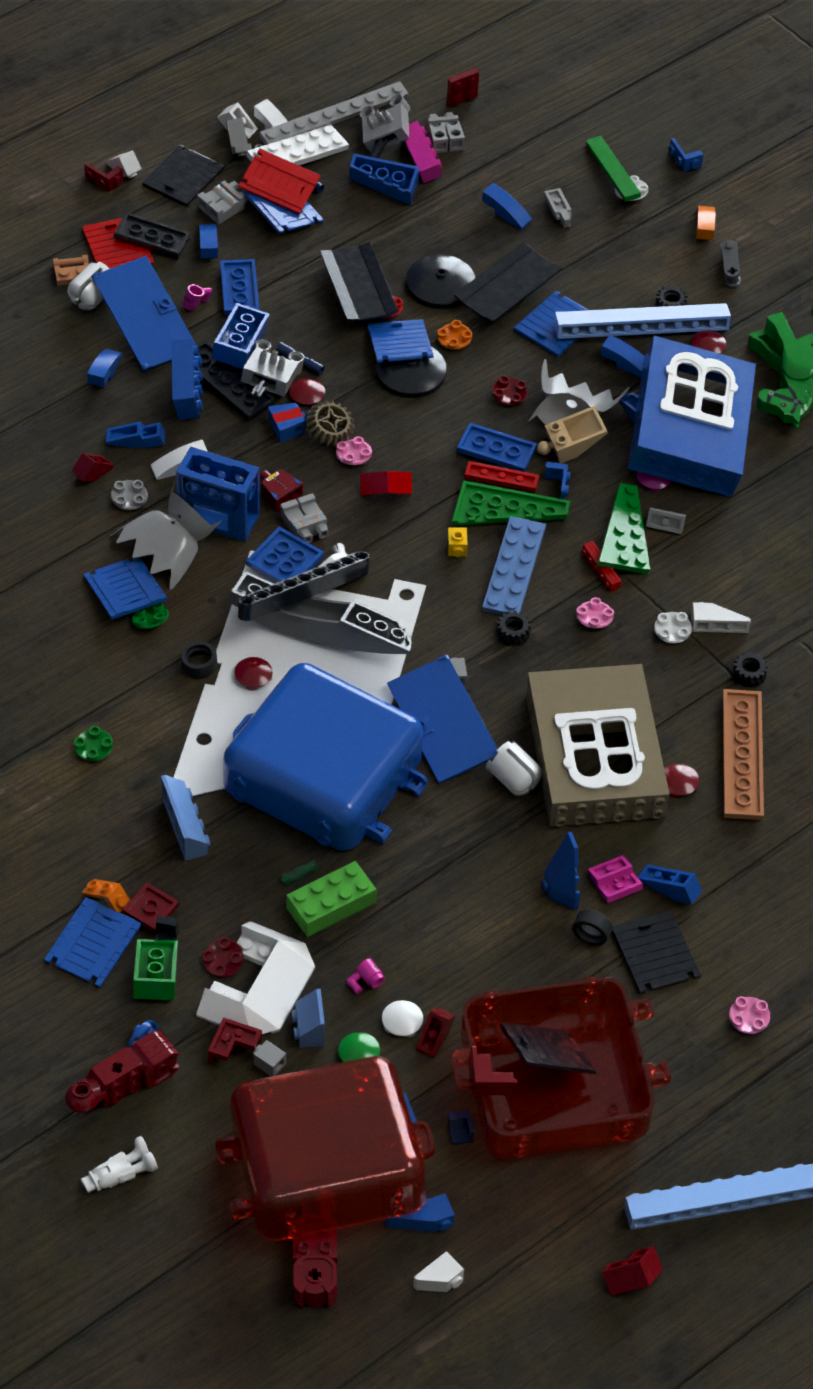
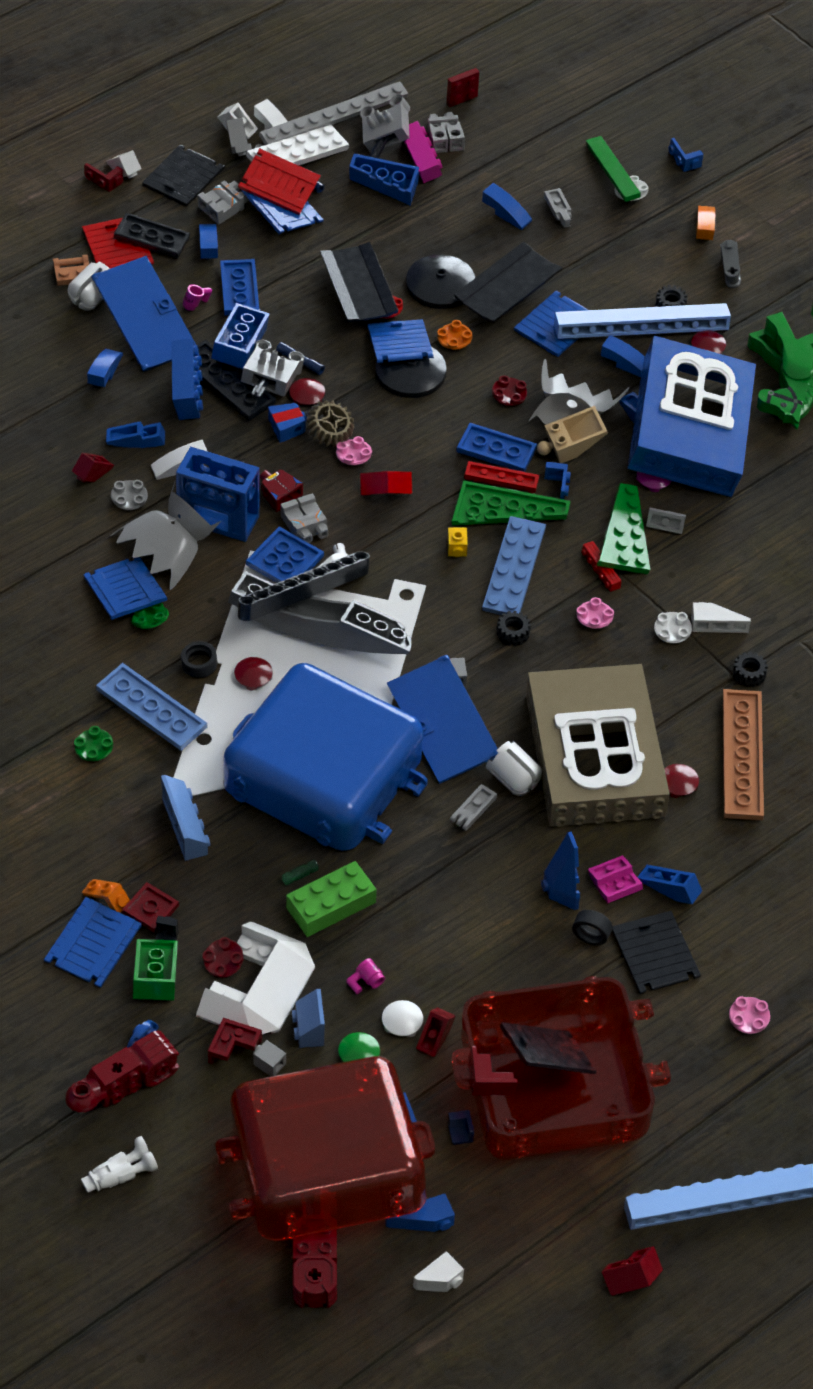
(151, 706): none -> medium blue plate
(474, 807): none -> light grey hinge

